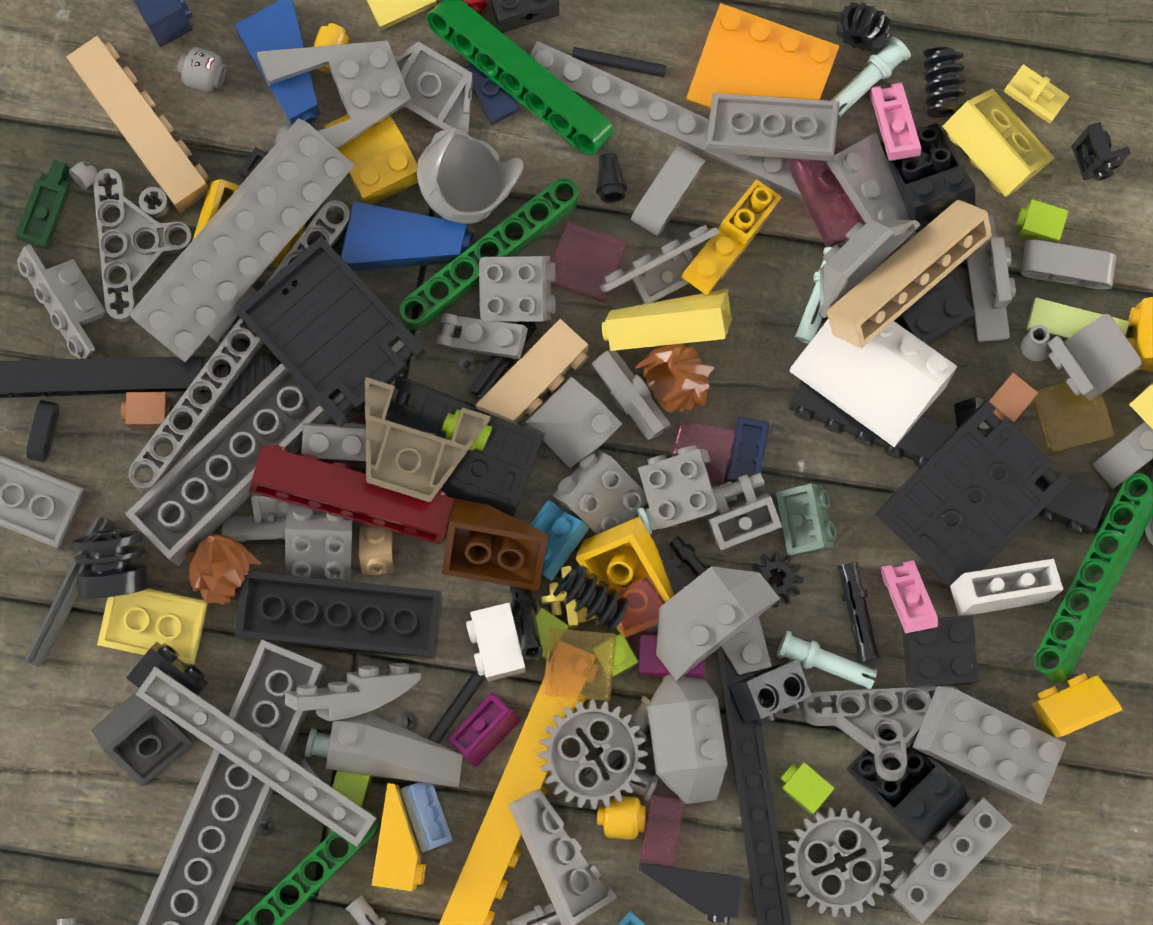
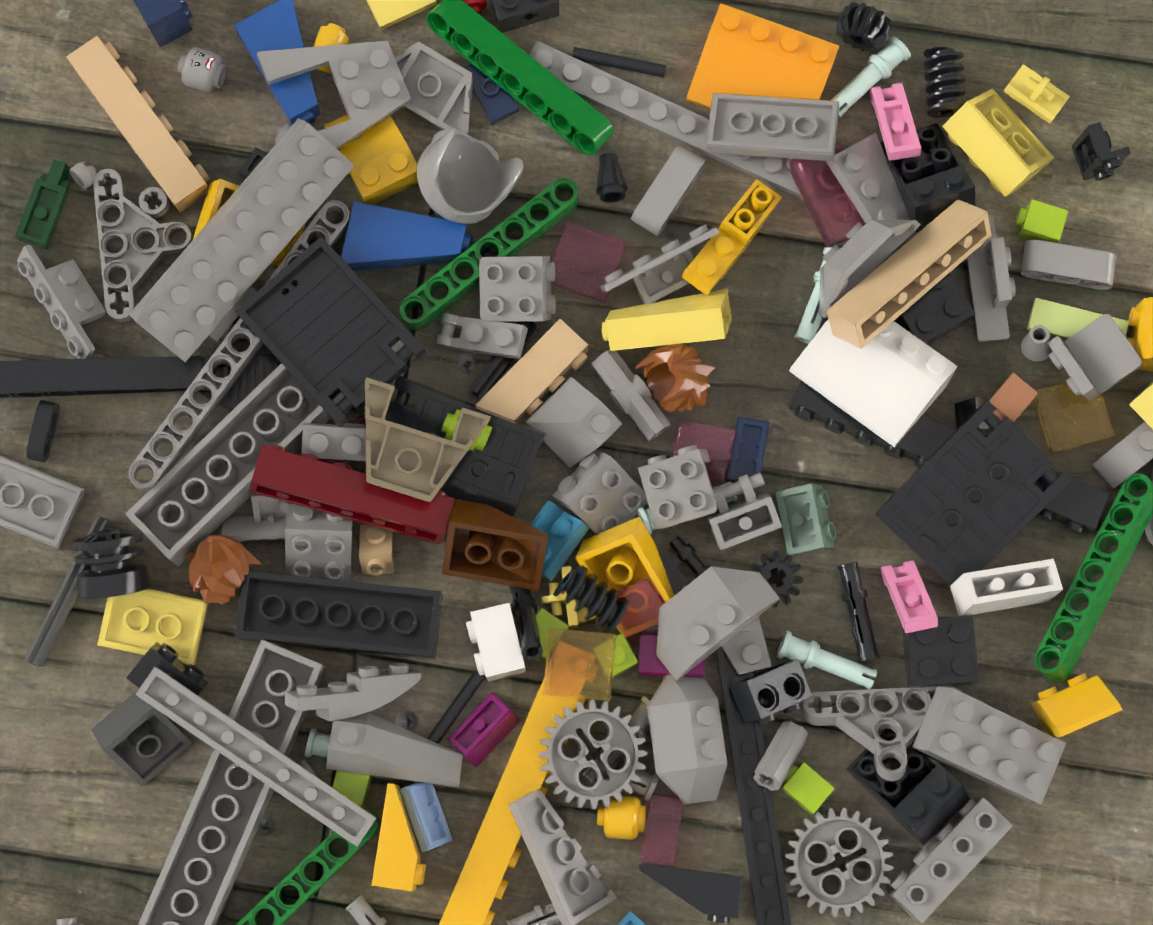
(145, 410): nougat brick -> none
(780, 755): none -> light grey axle

